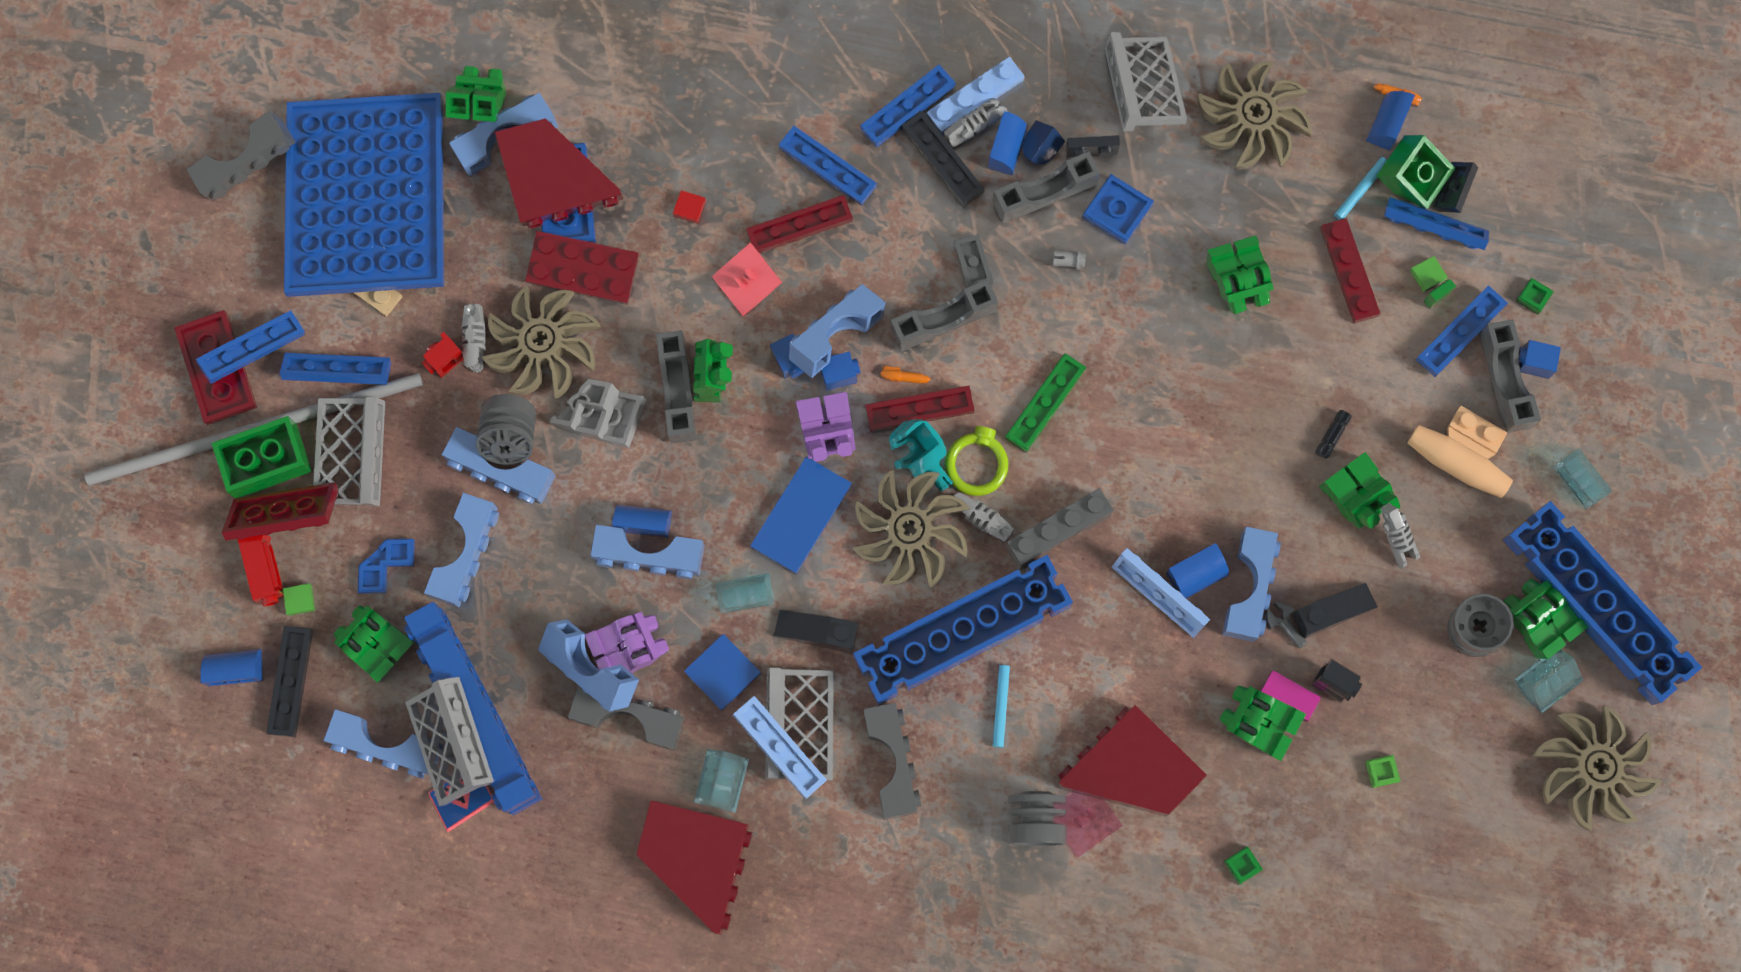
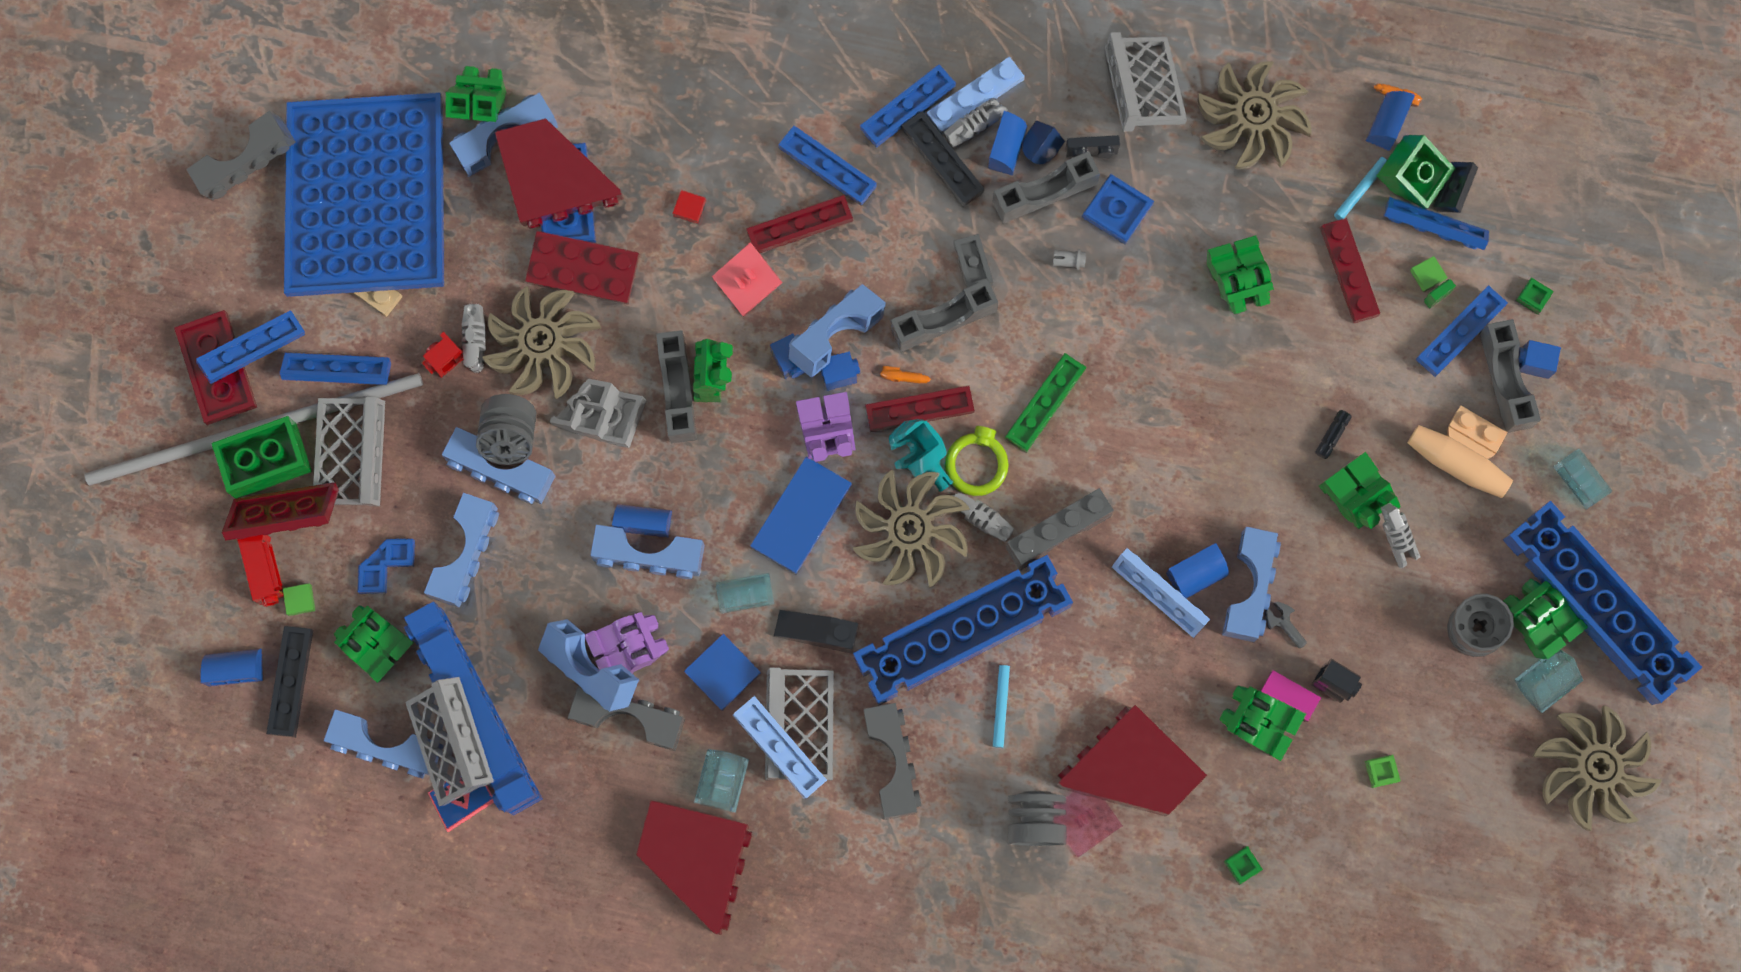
(1334, 610): black slope -> none

